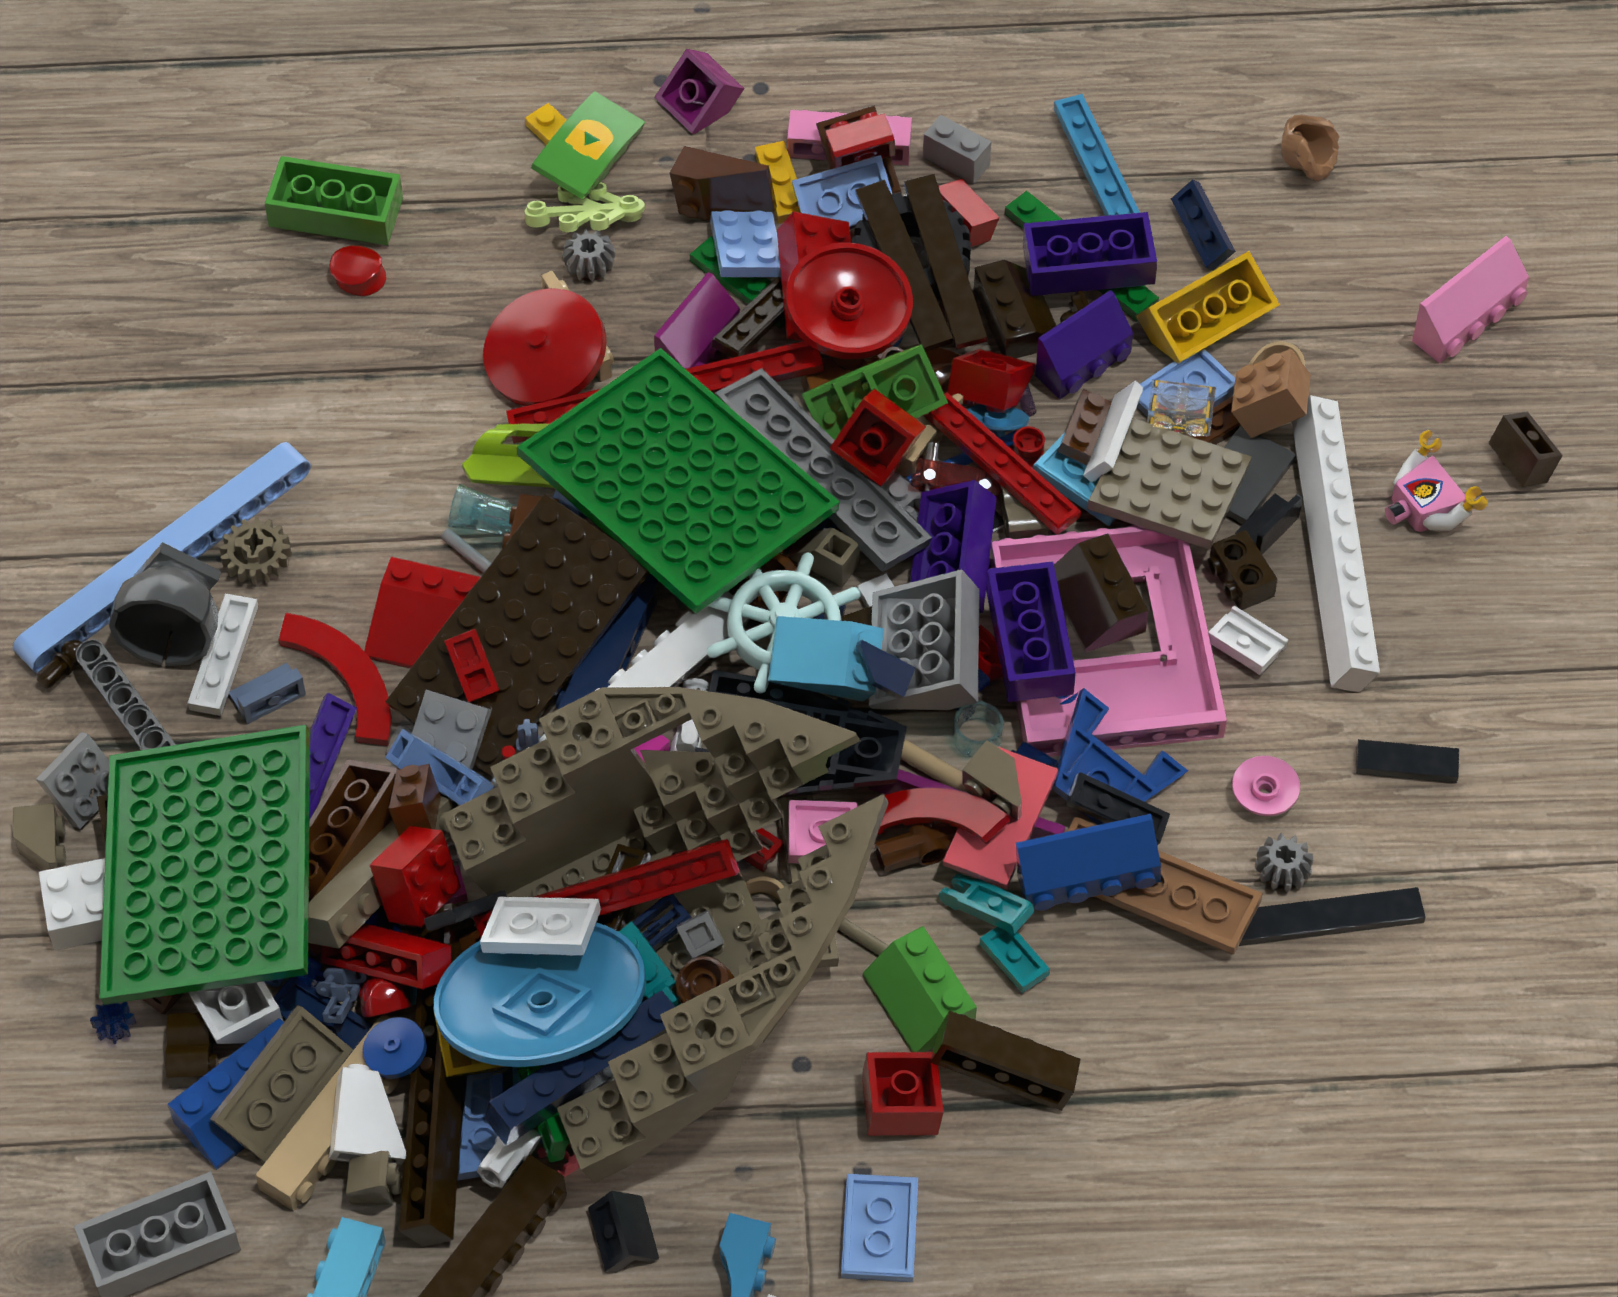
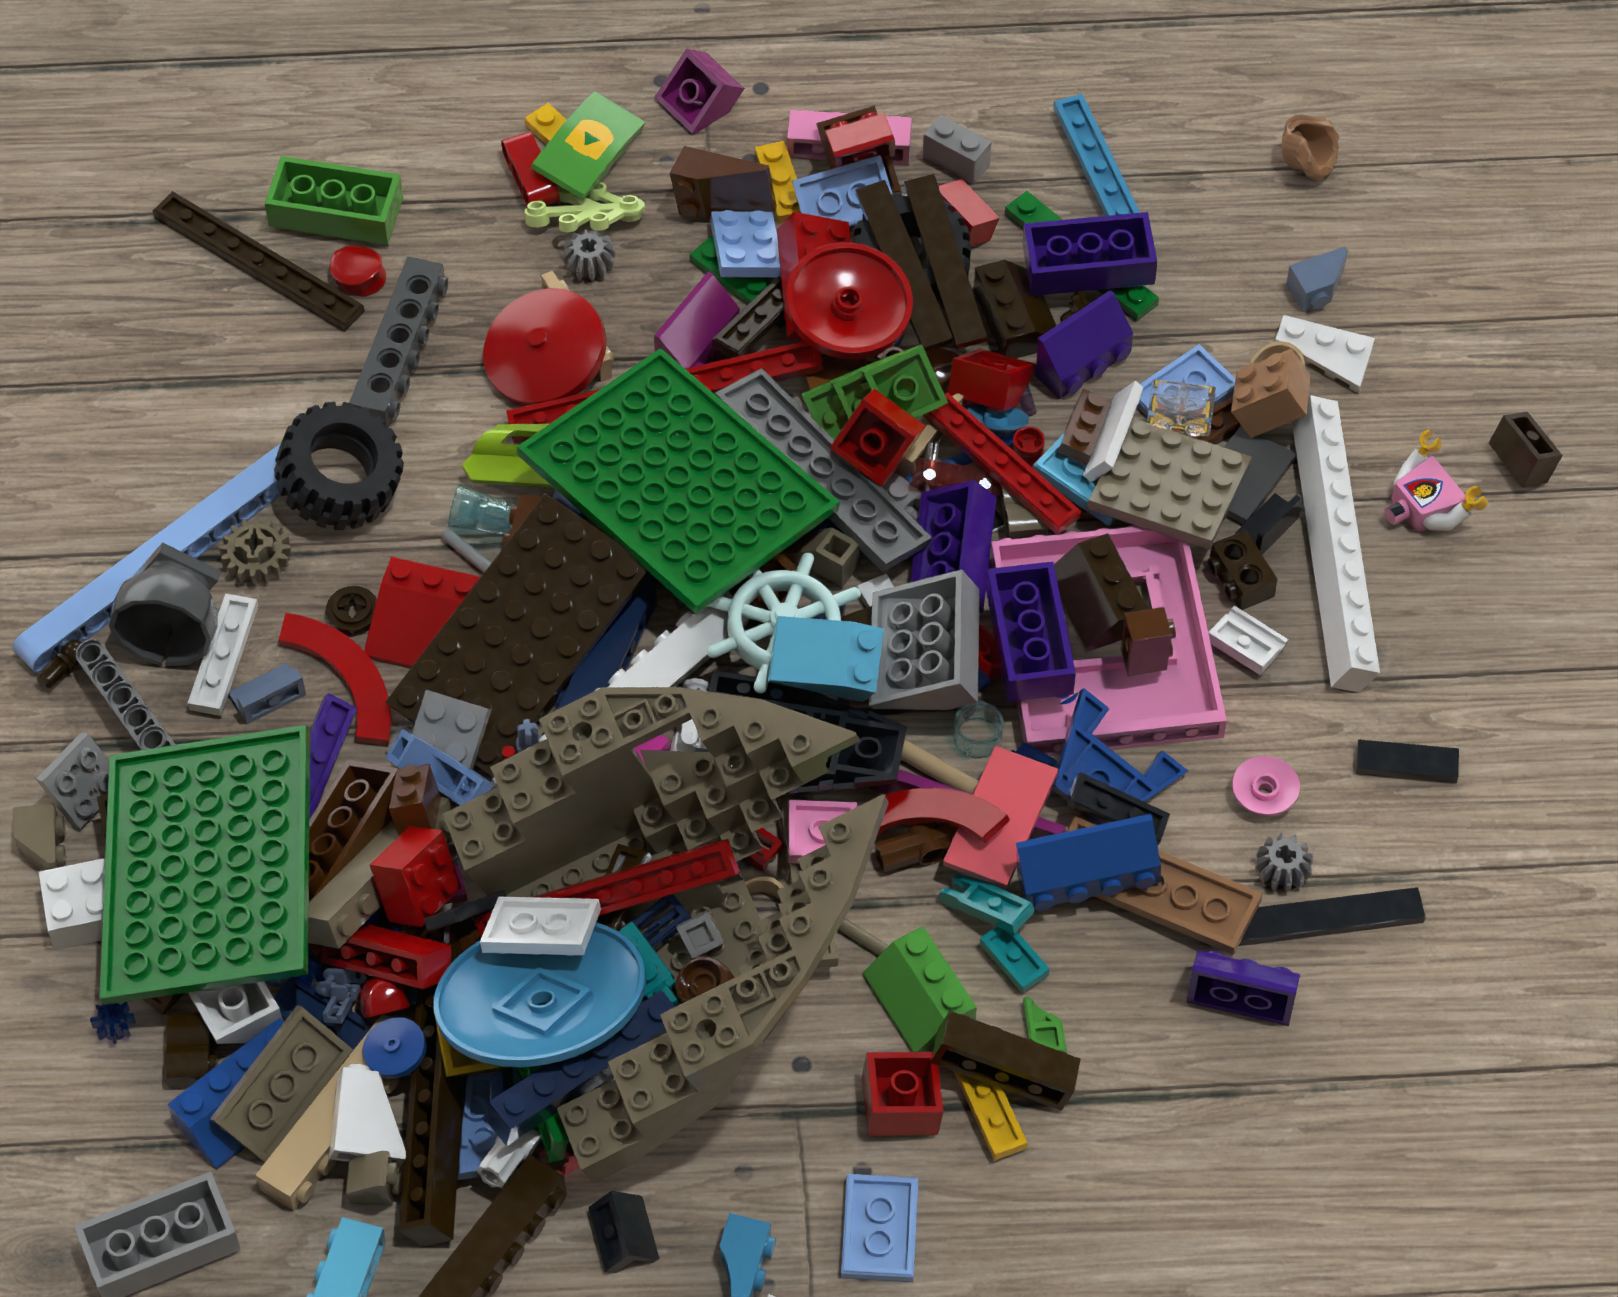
(259, 261): none -> dark brown tile
(340, 603): none -> dark brown gear
(354, 433): none -> black tyre
(400, 338): none -> dark grey brick
(471, 665): red slope -> none
(519, 154): none -> red beam
(885, 670): dark blue tile -> none
(993, 1117): none -> yellow plate
(994, 777): dark tan slope -> none
(1043, 1027): none -> bright green tile
(1147, 641): none -> reddish brown brick
(1203, 225): dark blue plate -> none
(1208, 308): yellow slope -> none
(1243, 987): none -> dark purple slope
(1316, 279): none -> sand blue slope
(1333, 350): none -> white wing
(1471, 301): bright pink slope -> none

